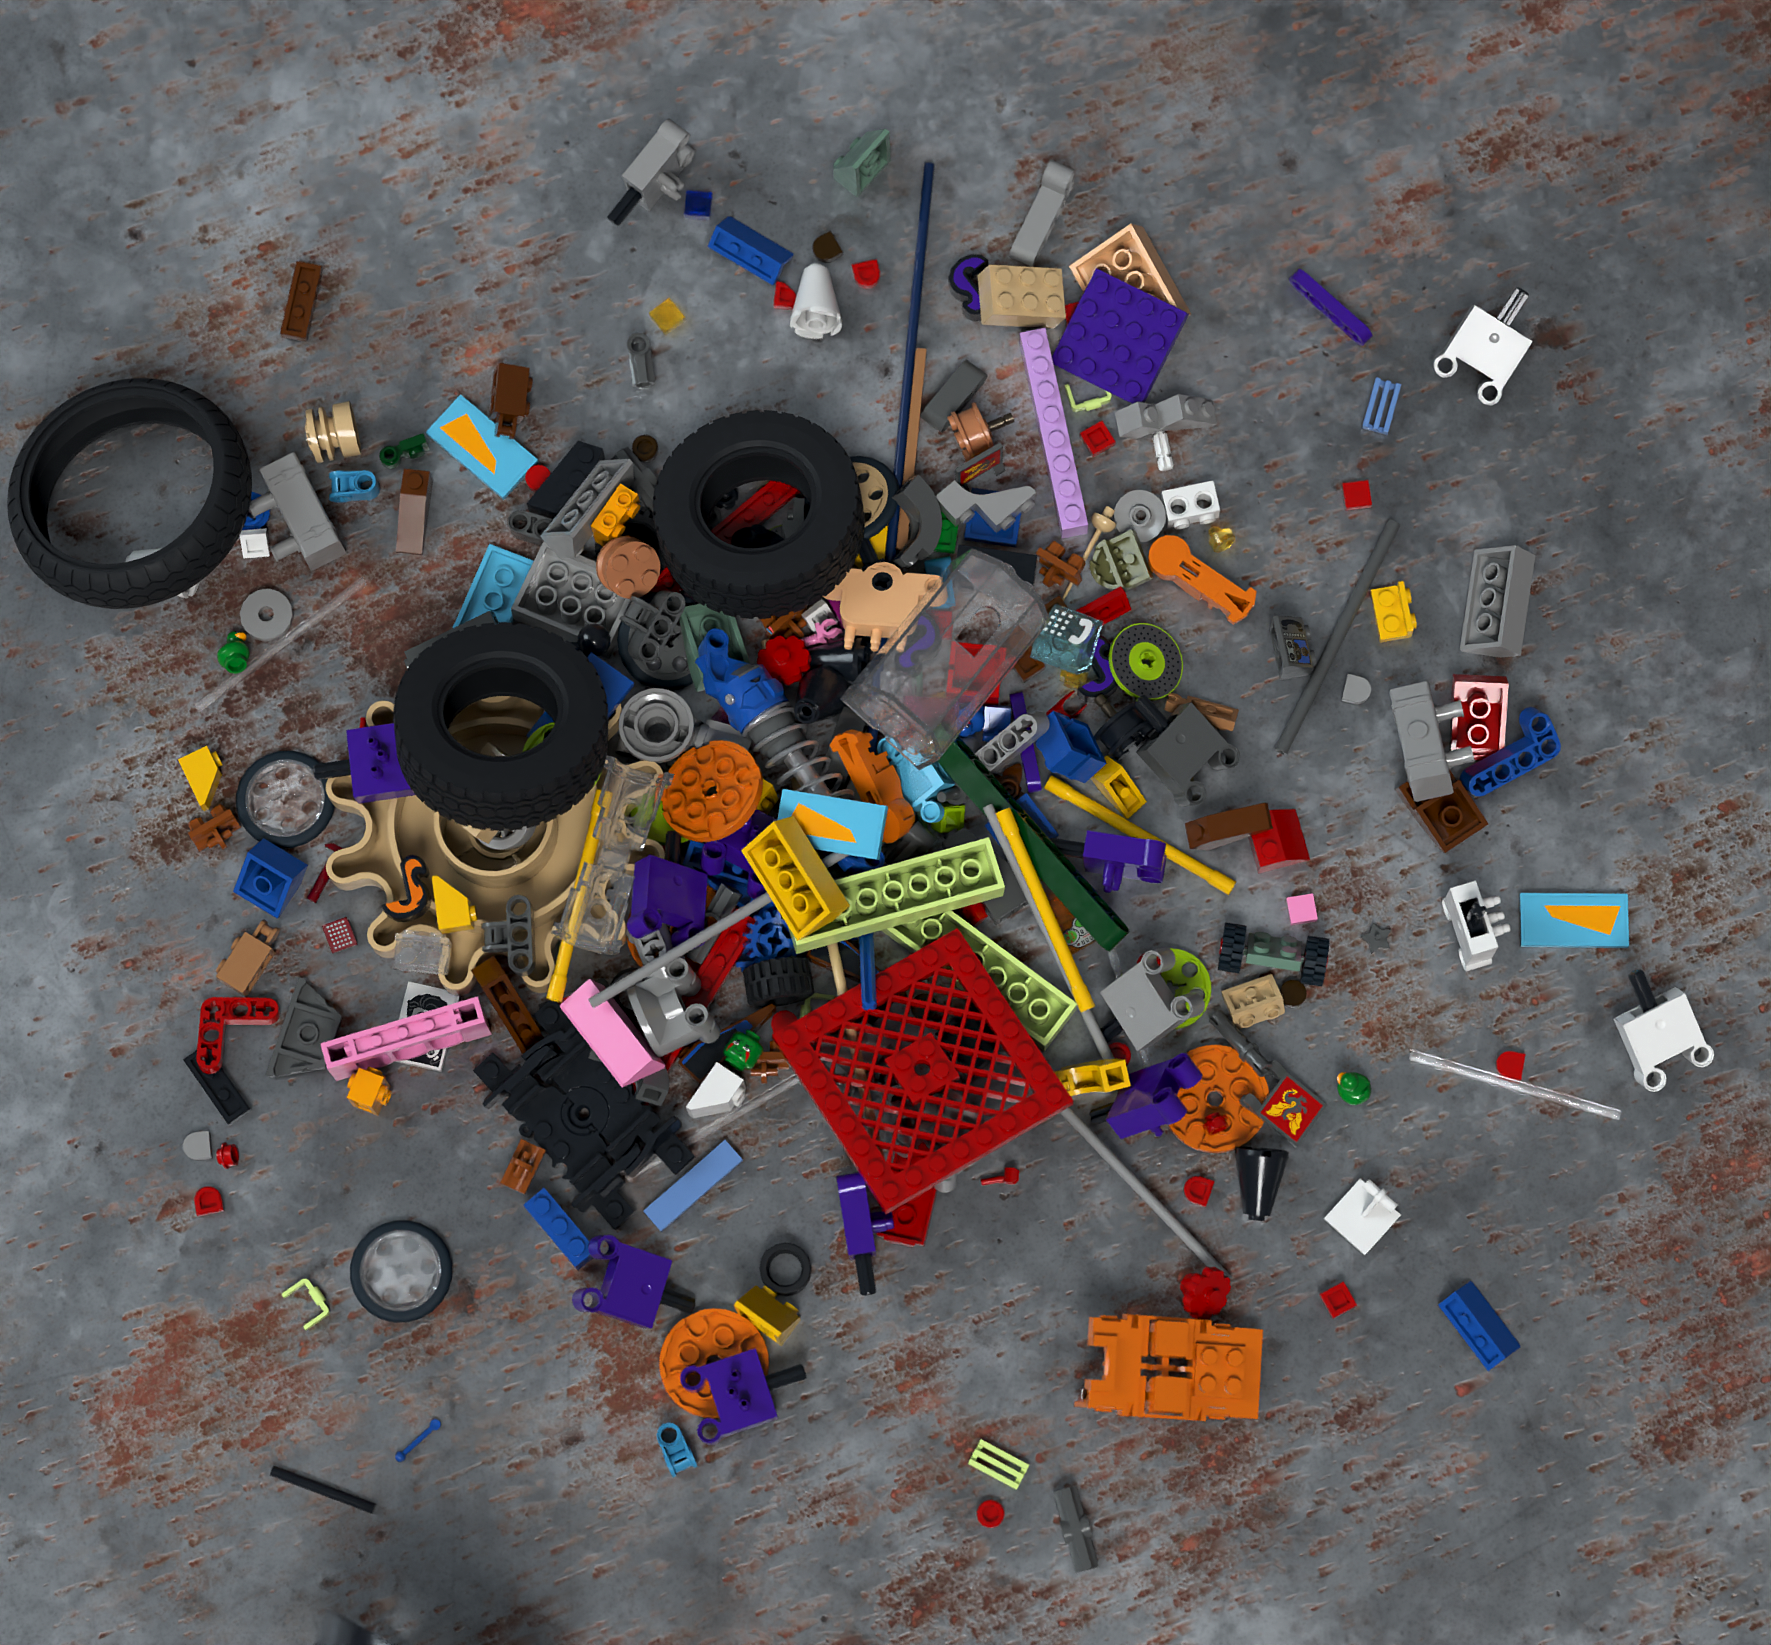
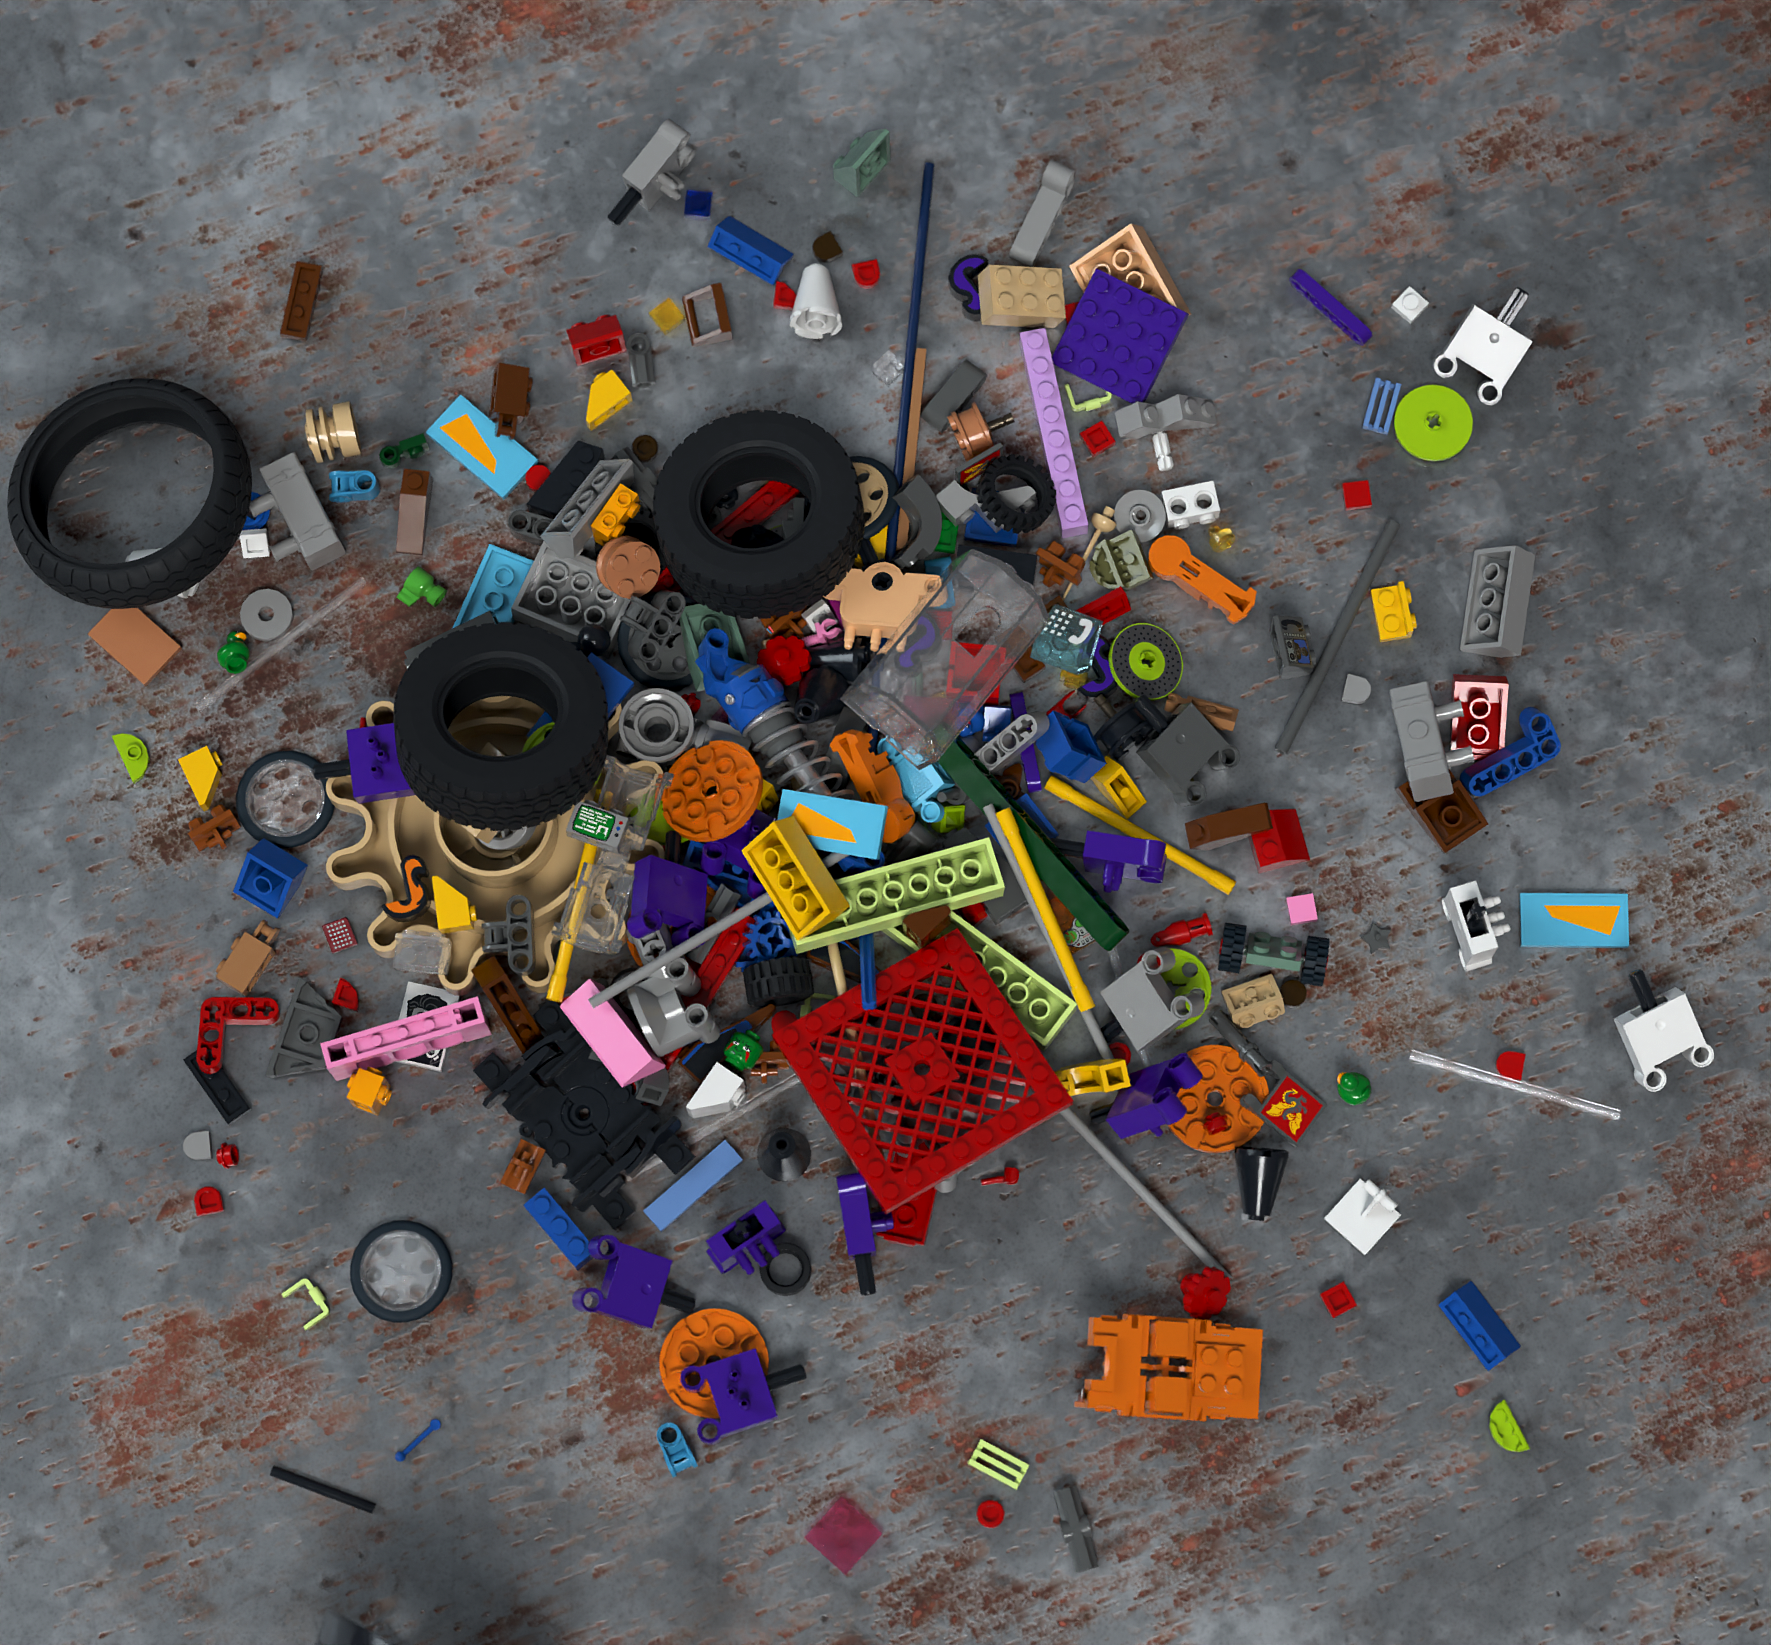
(133, 754): none -> lime plate
(135, 642): none -> nougat tile
(322, 878): dark red piece -> none
(346, 996): none -> red tile
(418, 585): none -> bright green piece
(596, 339): none -> red slope
(598, 826): none -> brick
(606, 398): none -> yellow slope
(693, 702): none -> red plate
(724, 333): none -> reddish brown tile
(745, 1236): none -> dark purple piece
(768, 1314): yellow slope -> none
(786, 1163): none -> black cone
(843, 1536): none -> clear pink plate
(888, 368): none -> clear piece
(926, 925): none -> reddish brown tile
(999, 510): none -> black tyre
(1181, 933): none -> red piece
(1198, 1190): red tile -> none
(1410, 305): none -> white plate
(1438, 442): none -> lime piece
(1506, 1430): none -> lime plate

